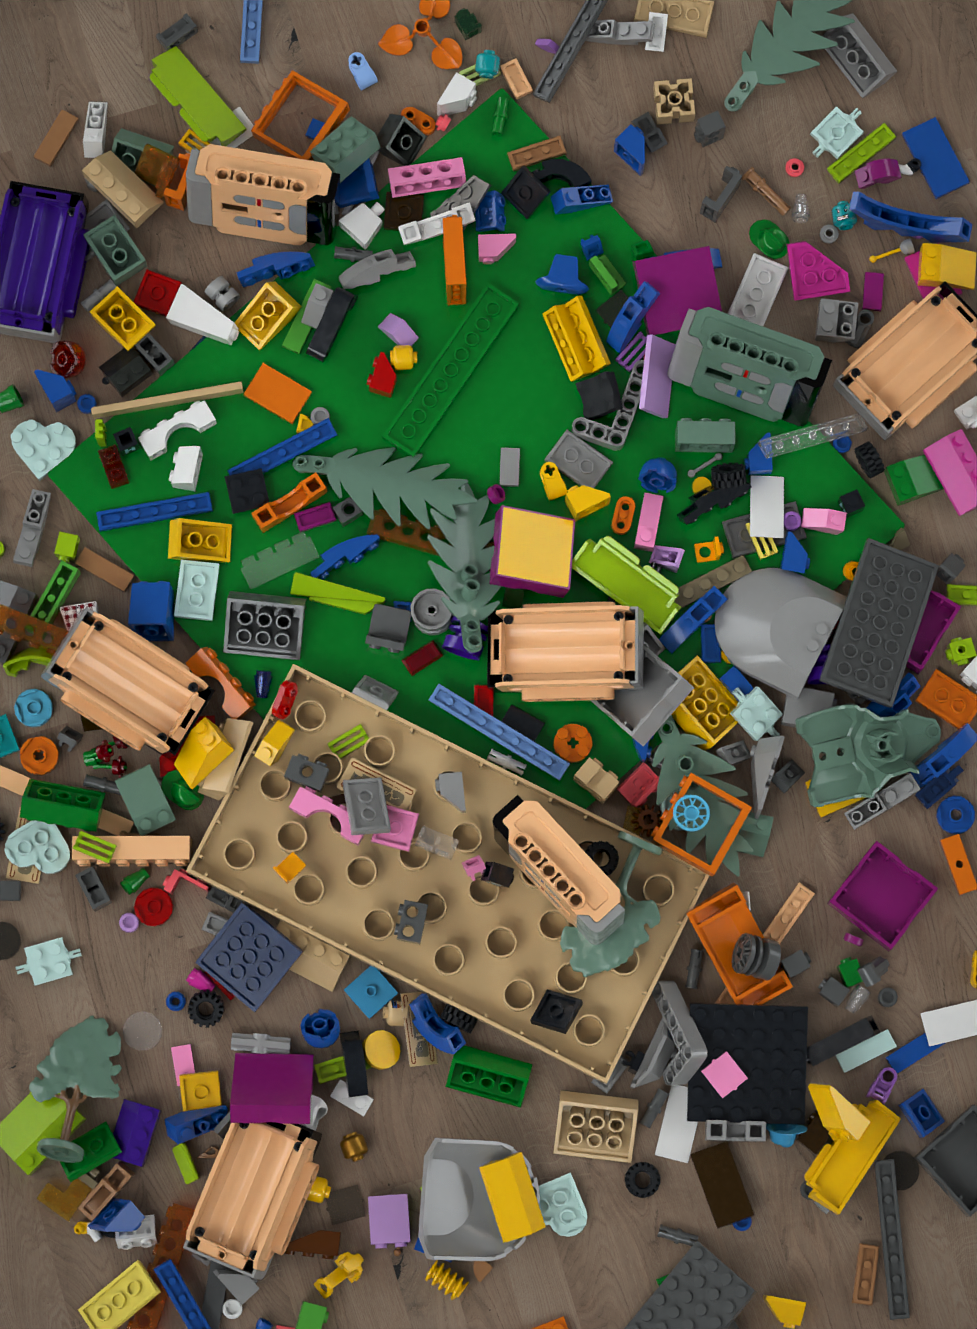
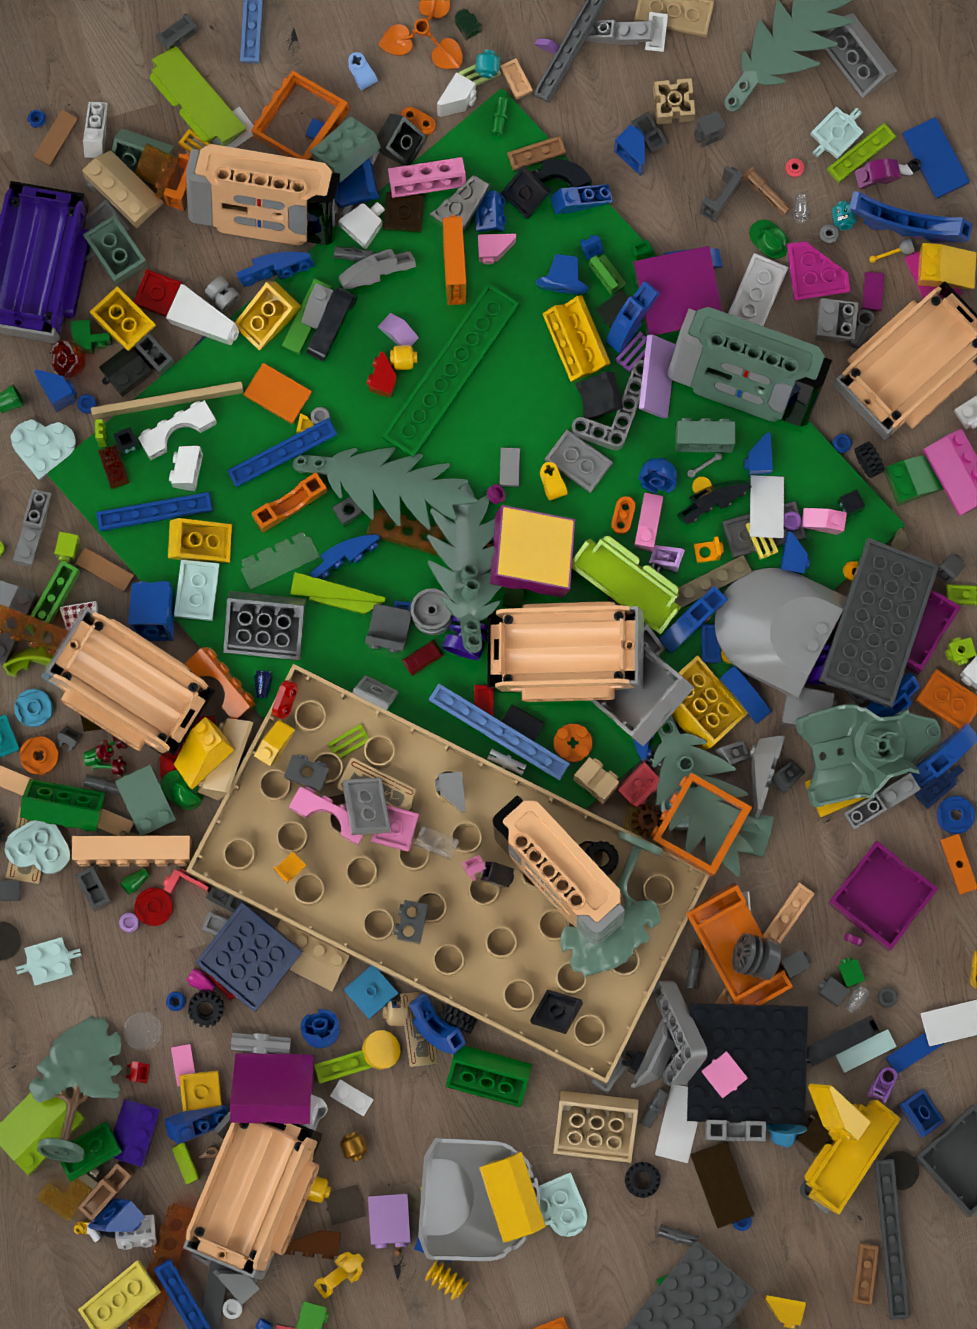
(35, 123): none -> blue plate
(79, 841): lime tile -> none
(82, 334): none -> green brick
(98, 295): light grey pin -> none
(139, 1072): none -> red tile
(247, 490): black plate -> none
(315, 517): magenta tile -> none
(354, 1063): black arch -> none
(433, 226): white slope -> none
(442, 122): coral plate -> none
(481, 1269): medium nougat tile -> none
(585, 500): yellow slope -> none
(691, 813): medium azure wheel -> none
(728, 475): black tyre -> none
(756, 713): light aqua plate -> none
(812, 435): clear tile -> none
(872, 971): dark grey piece -> none

